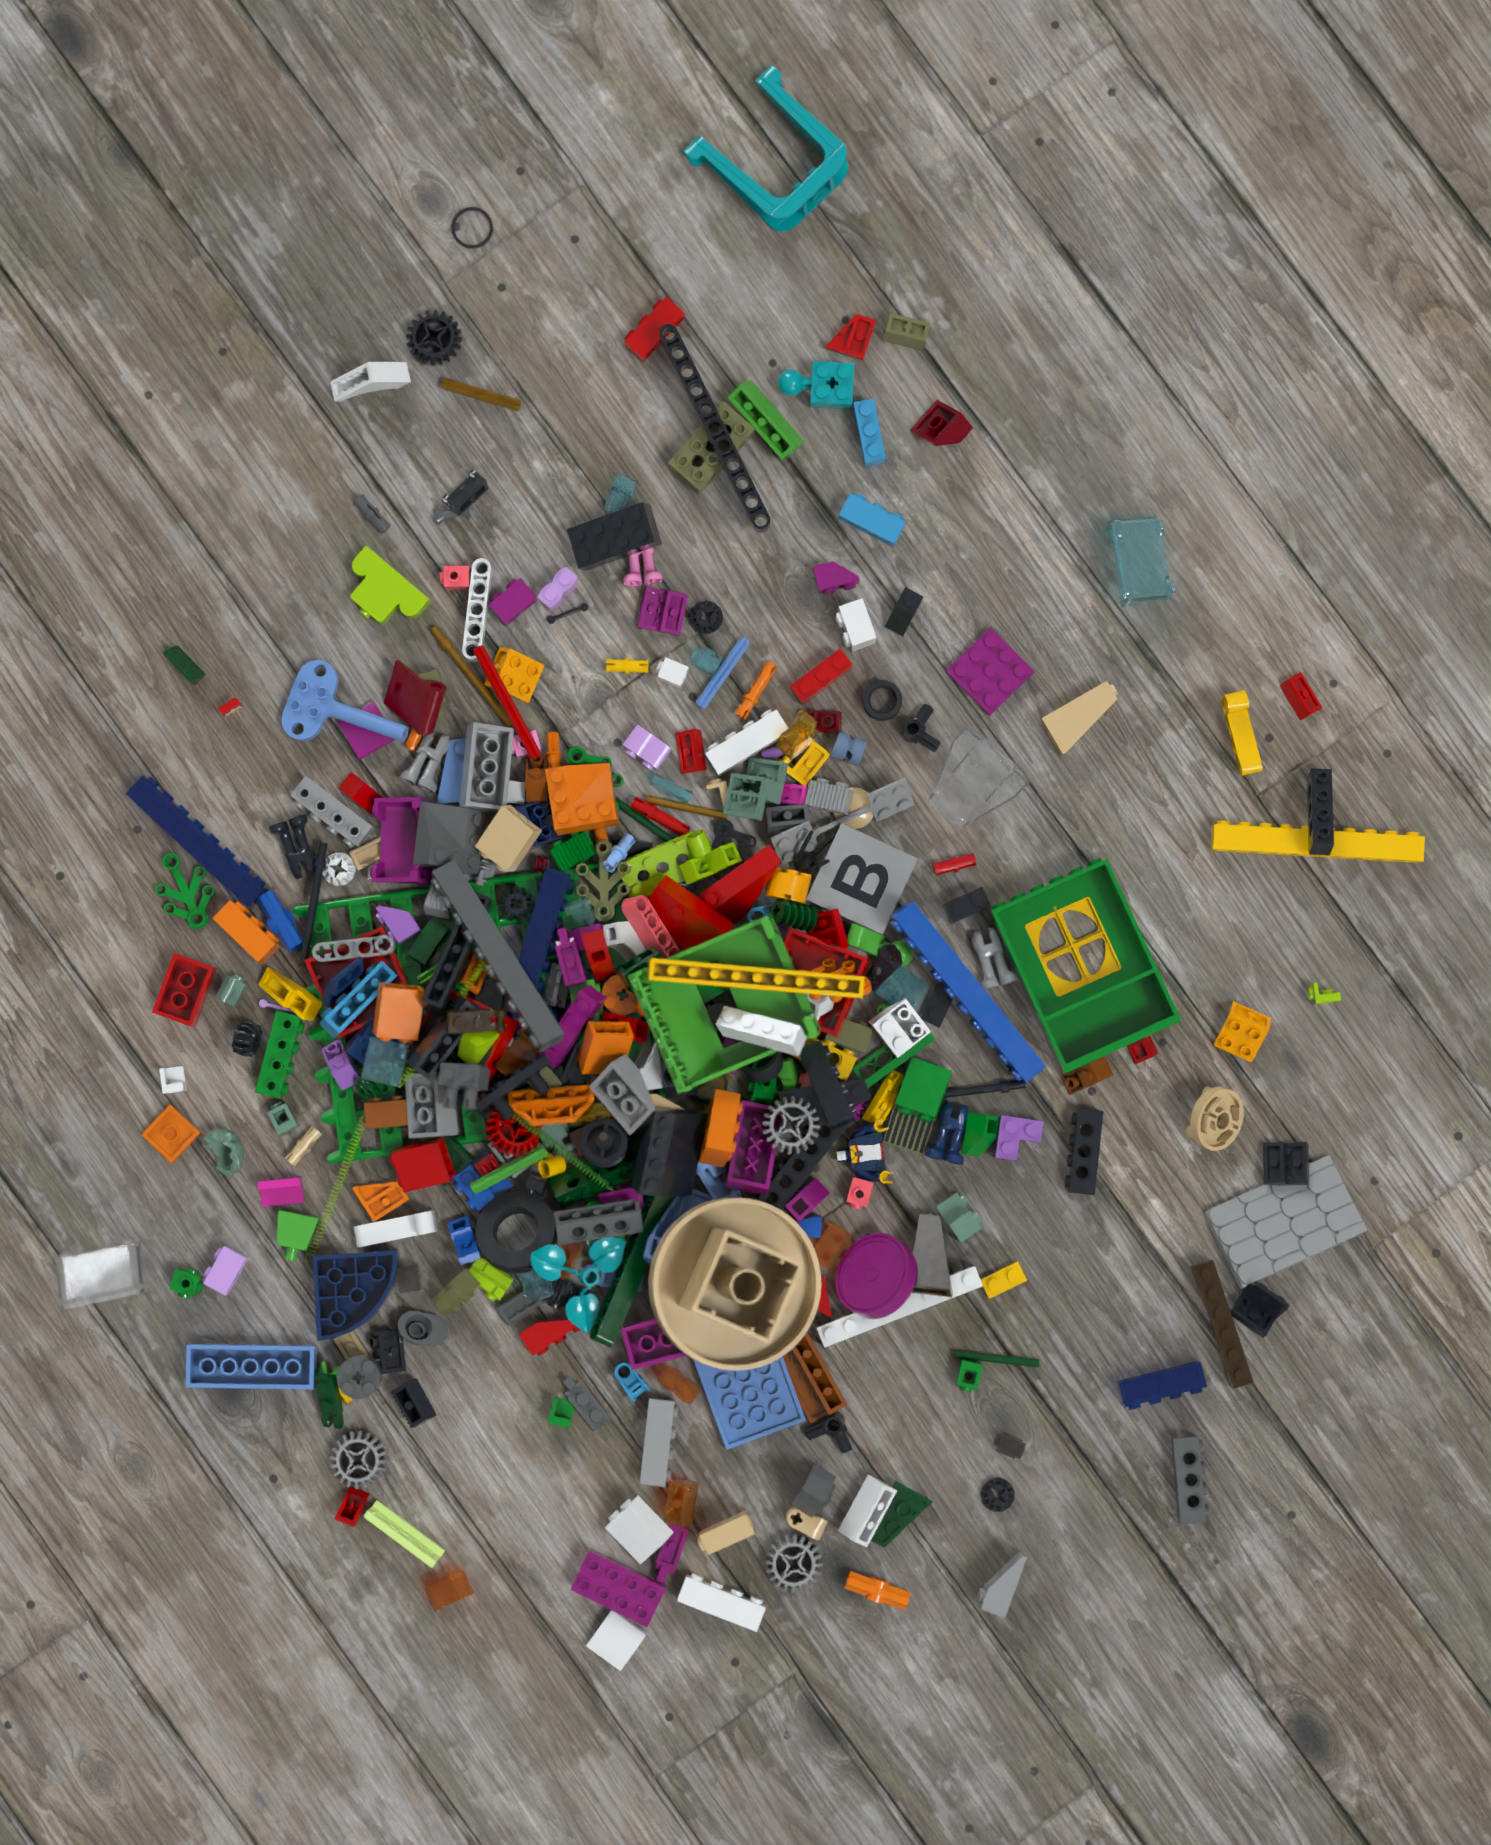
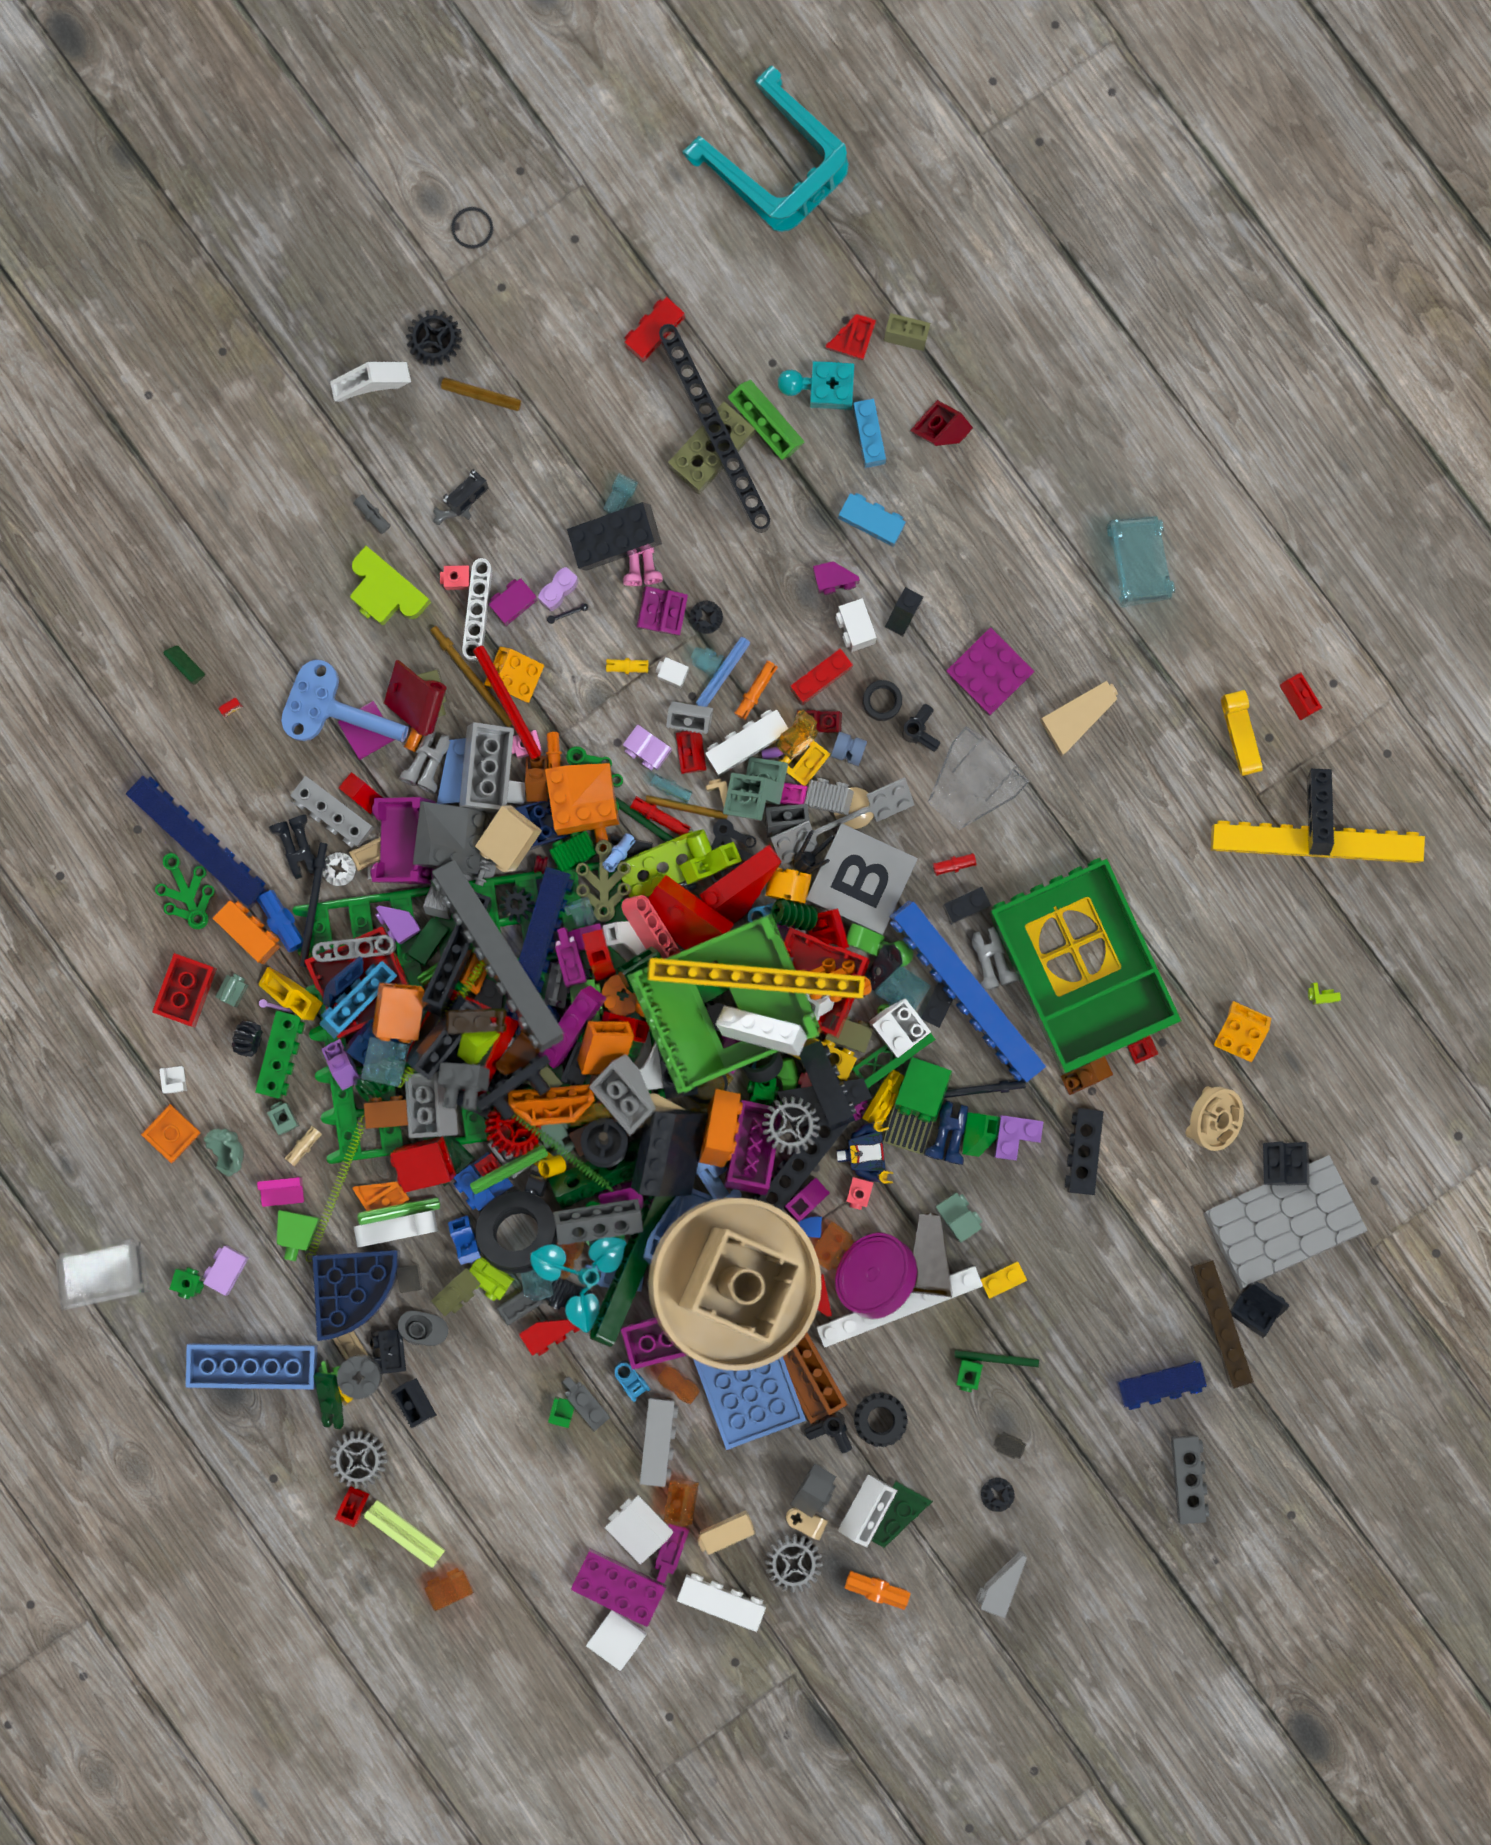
(398, 1211): none -> bright green axle
(689, 717): none -> light grey brick
(885, 1438): none -> black tyre

